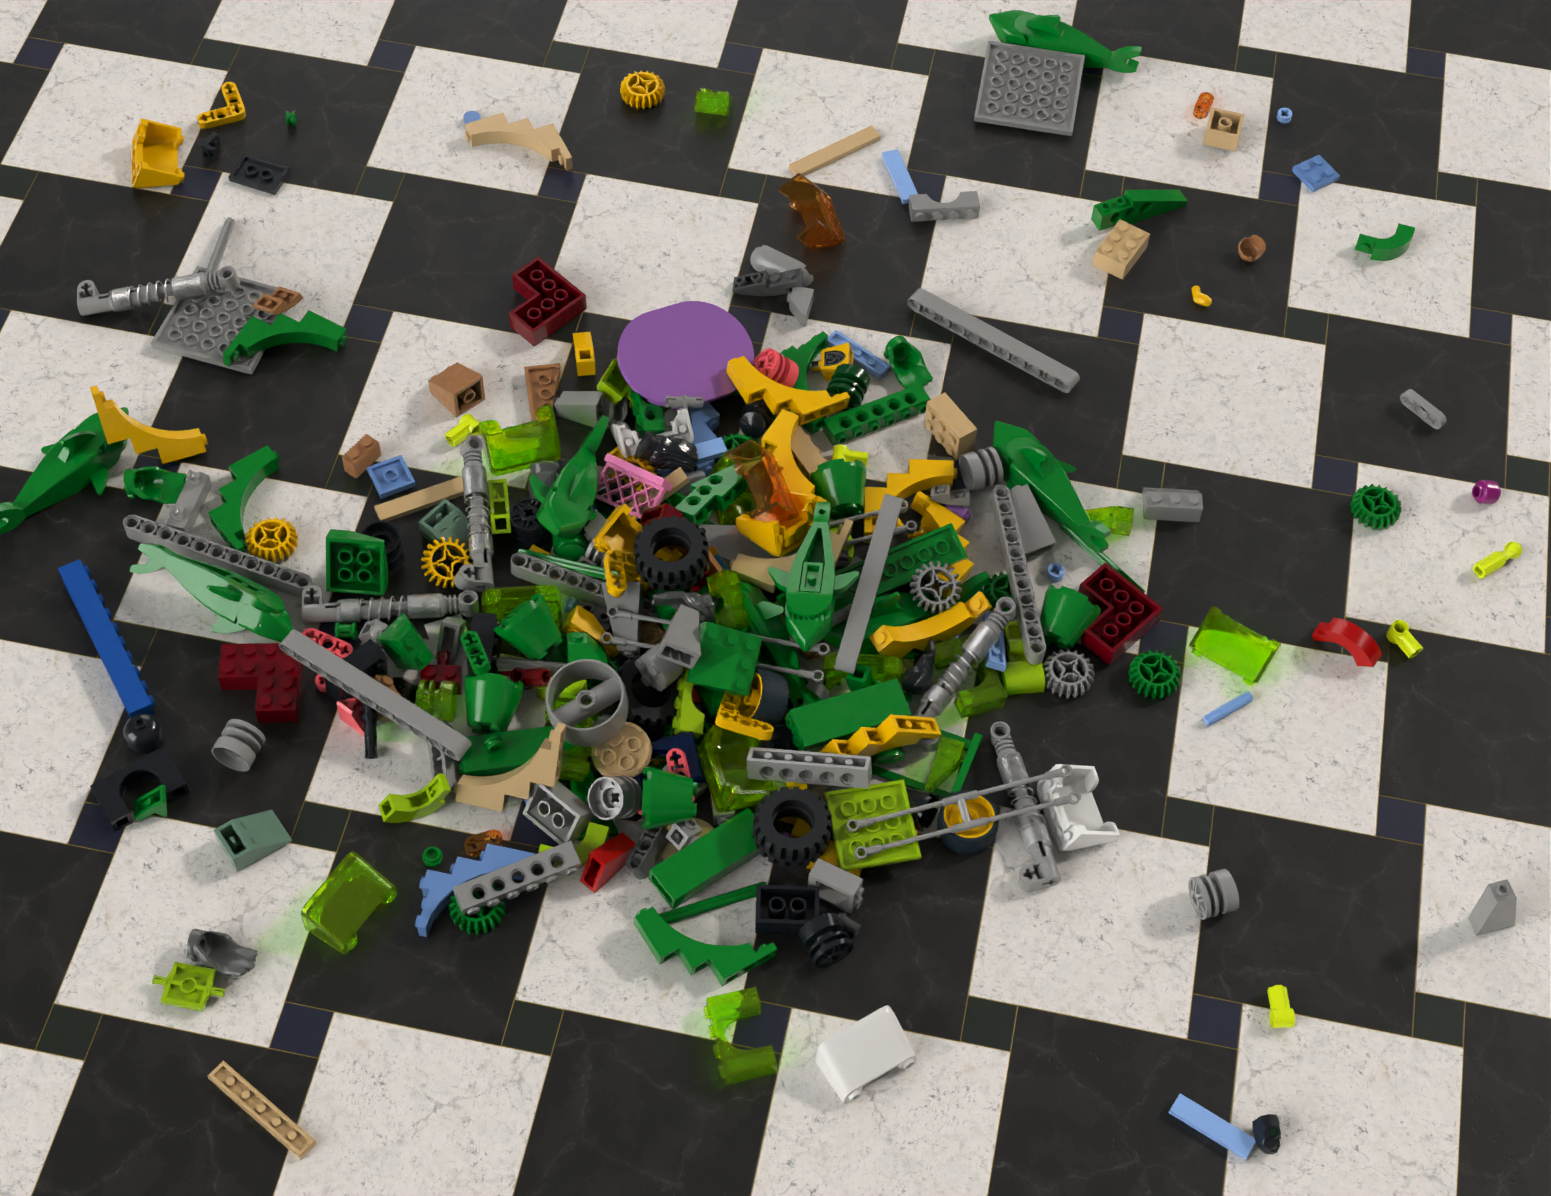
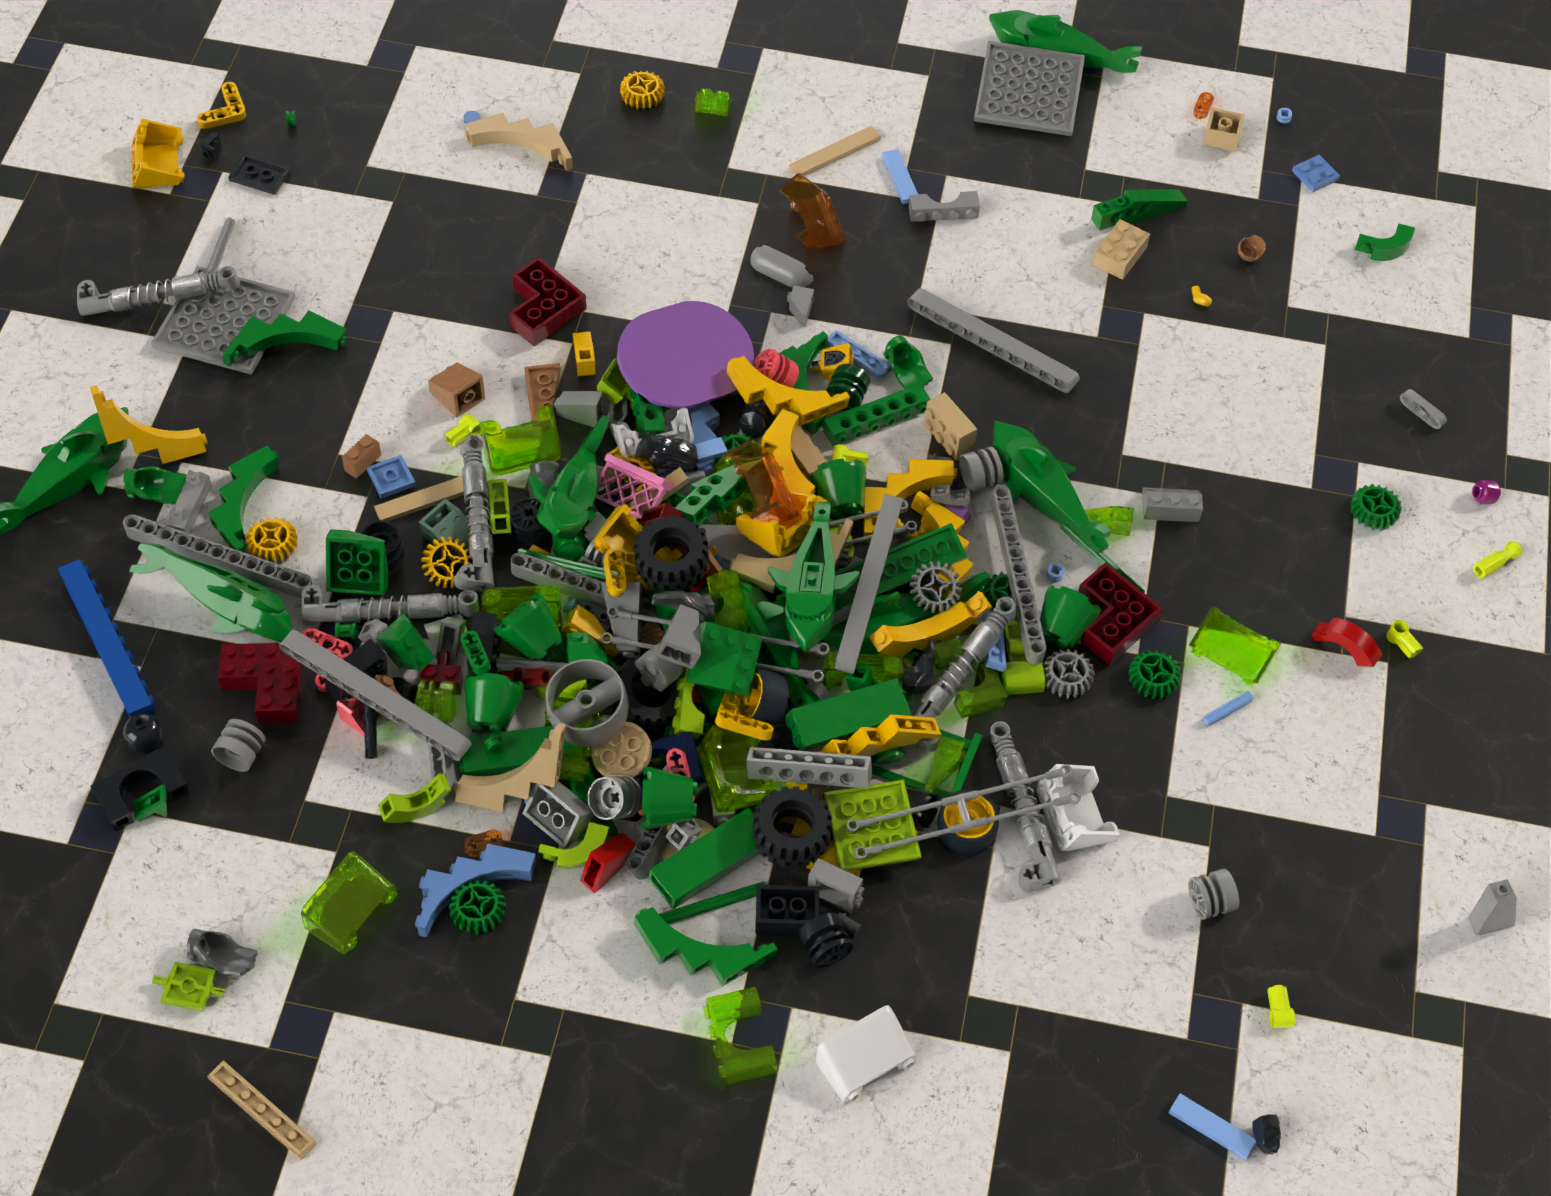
(251, 838): sand green slope -> none
(278, 302): medium nougat slope -> none
(432, 856): green plate -> none
(564, 853): light grey brick -> none
(684, 402): light grey pin -> none
(767, 285): dark grey slope -> none
(1032, 525): light grey slope -> none

